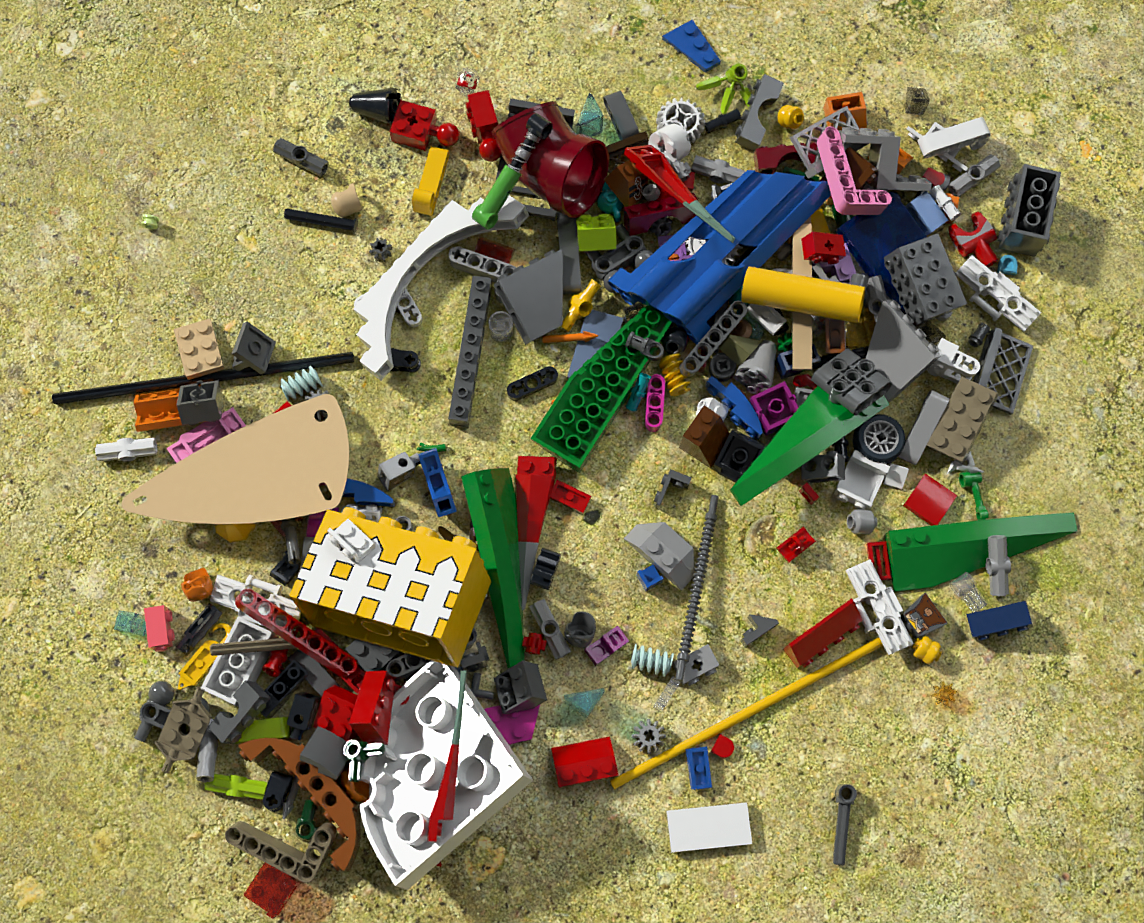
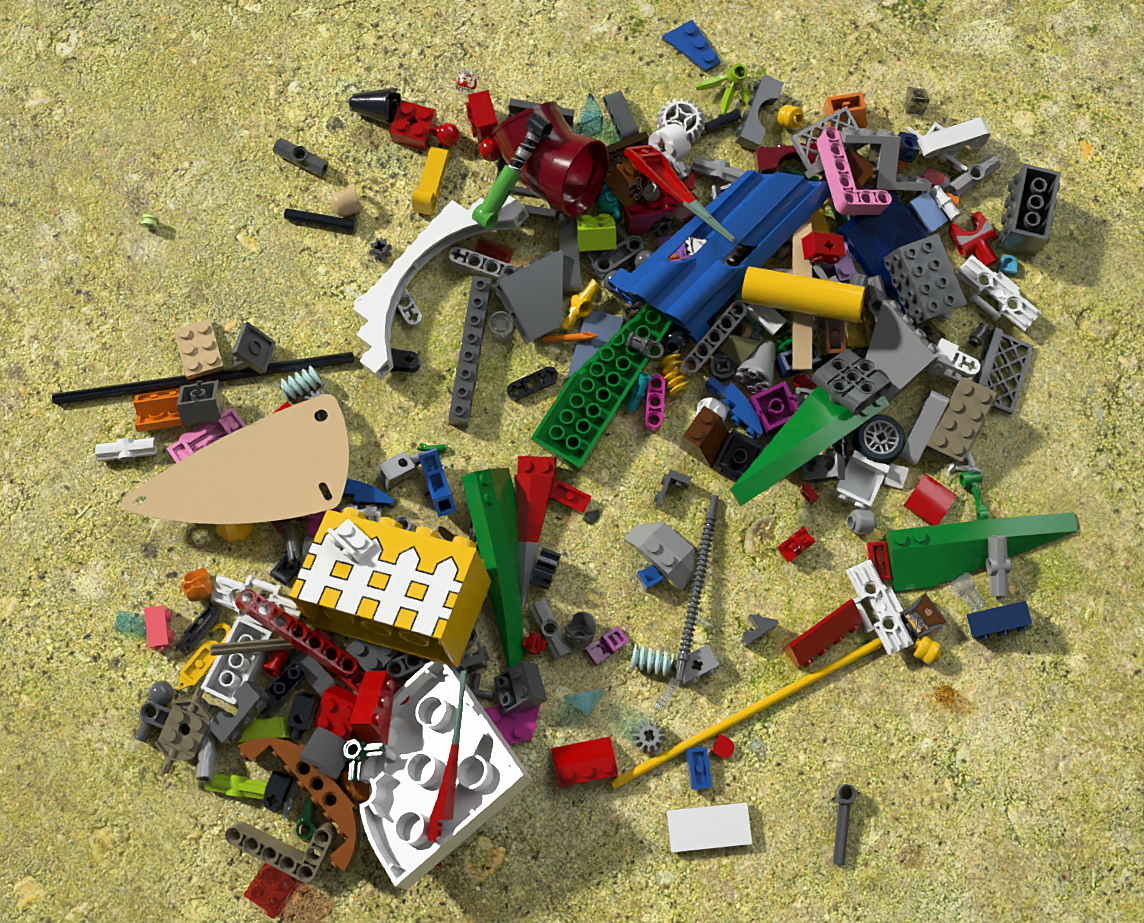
(908, 148): none -> dark blue brick

